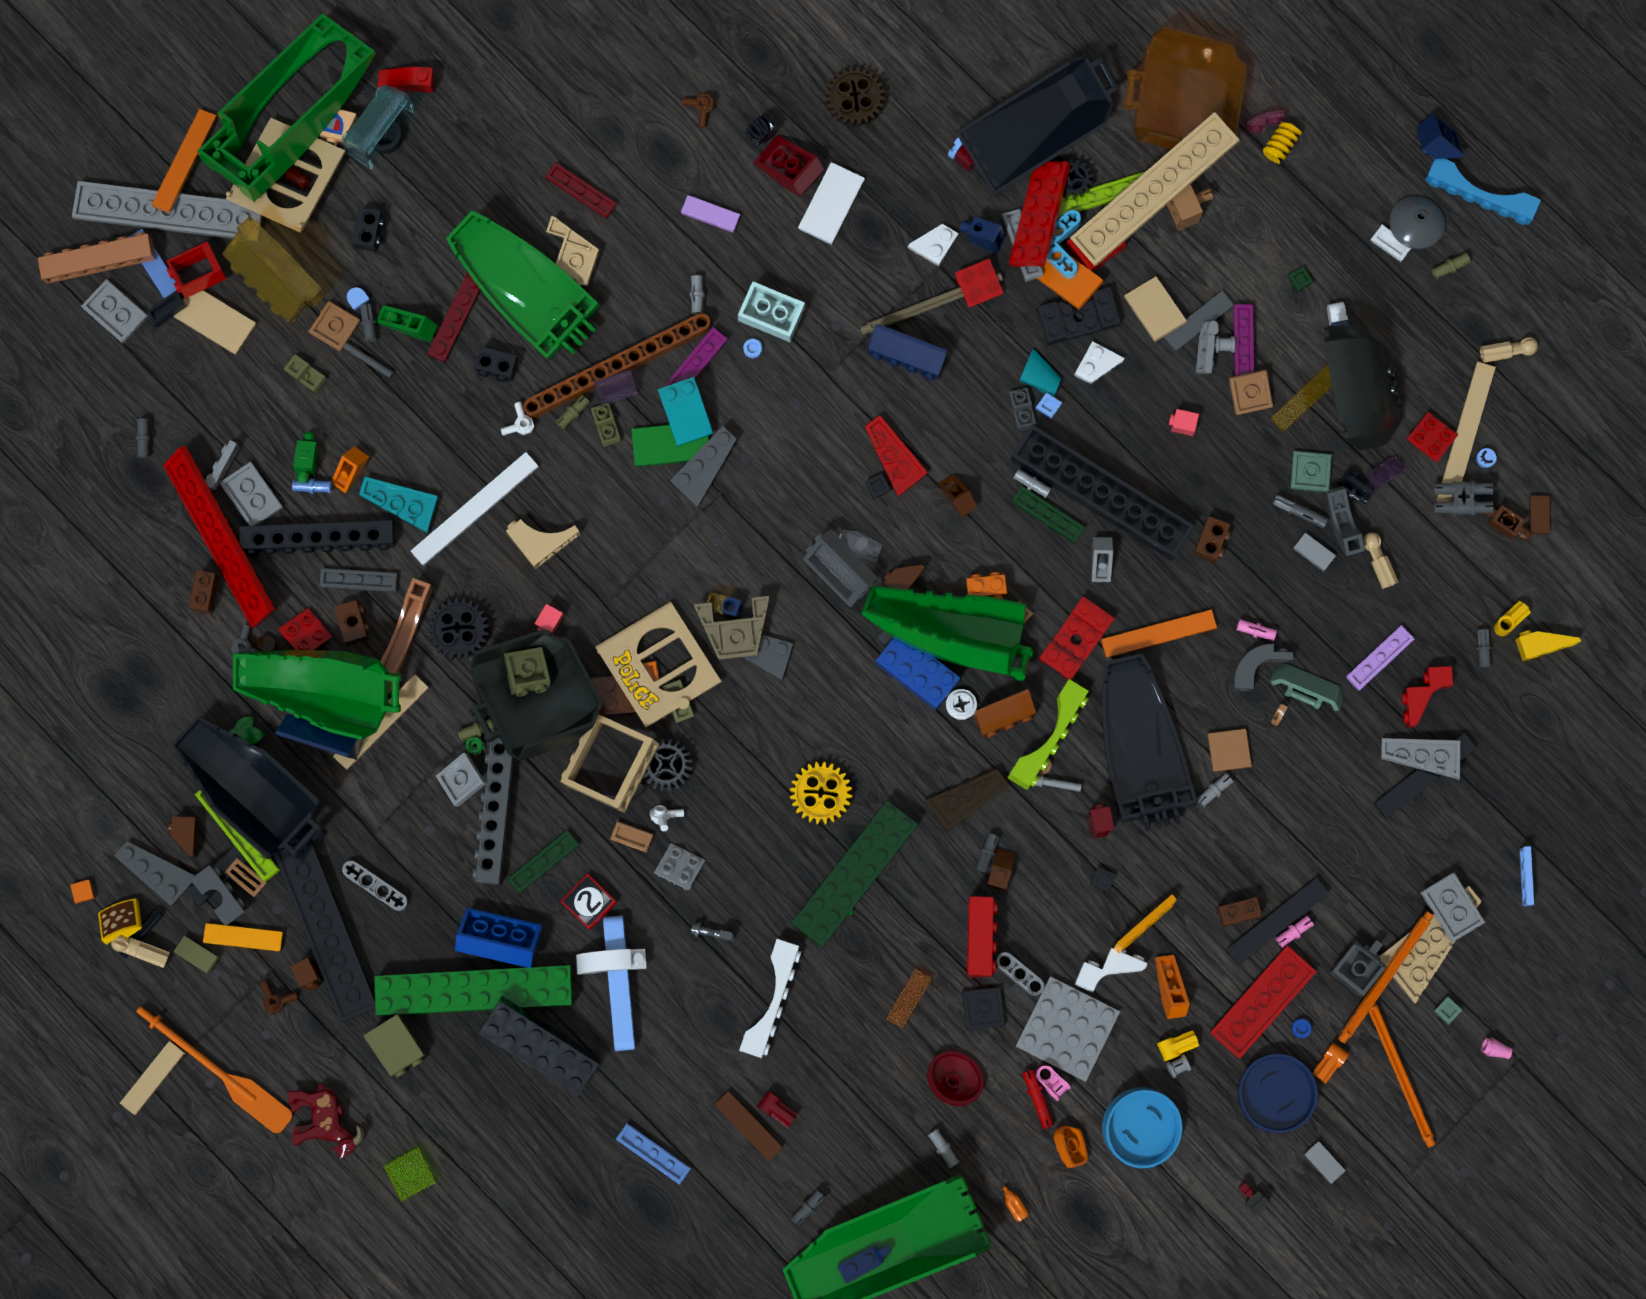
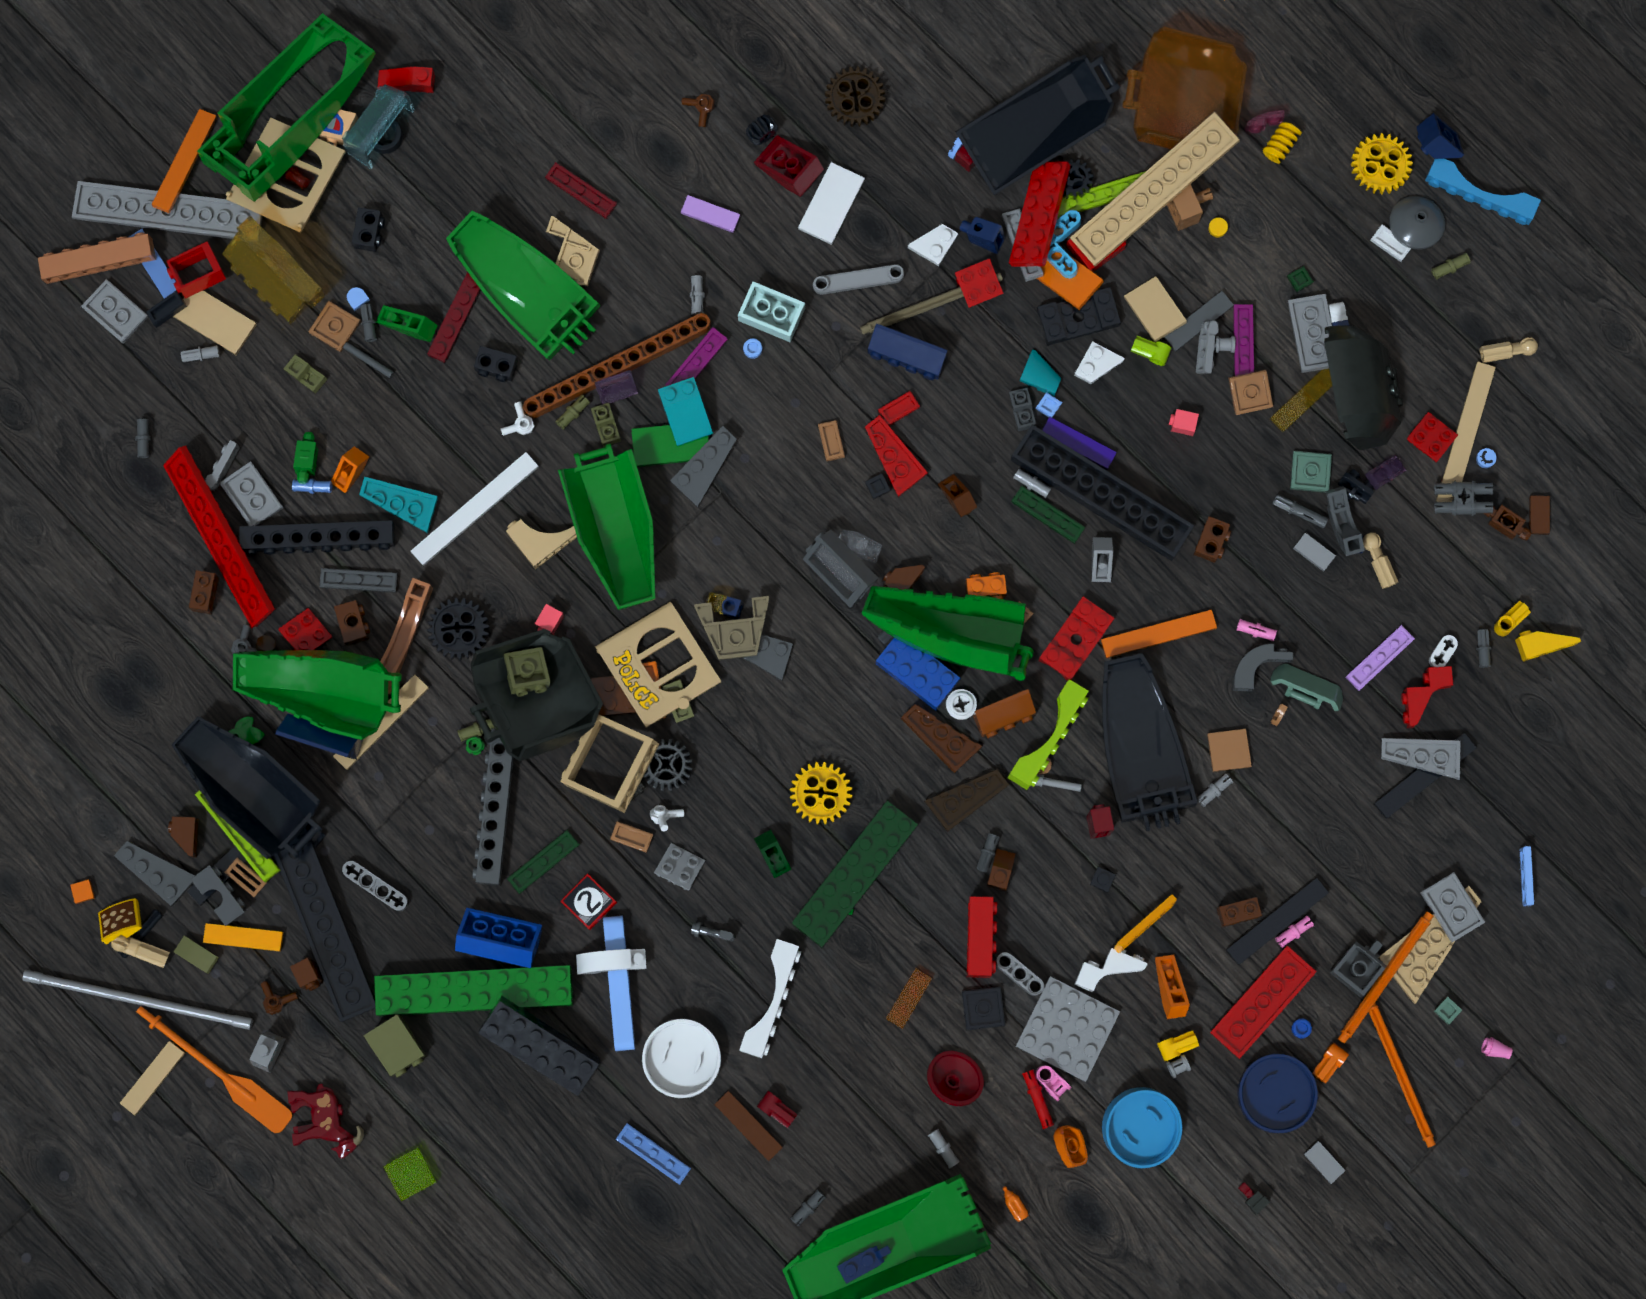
(200, 353): none -> light grey axle
(234, 1020): none -> light grey piece
(267, 1051): none -> light grey torso
(461, 779): light grey plate -> none
(613, 523): none -> green windscreen
(681, 1058): none -> white brick
(772, 854): none -> dark green arch
(831, 440): none -> medium nougat tile
(858, 279): none -> light grey piece
(899, 408): none -> red tile
(944, 741): none -> reddish brown wing
(1080, 443): none -> dark purple tile
(1155, 352): none -> lime piece
(1218, 227): none -> yellow tile
(1308, 321): none -> light grey plate
(1385, 147): none -> yellow gear
(1439, 650): none -> white beam

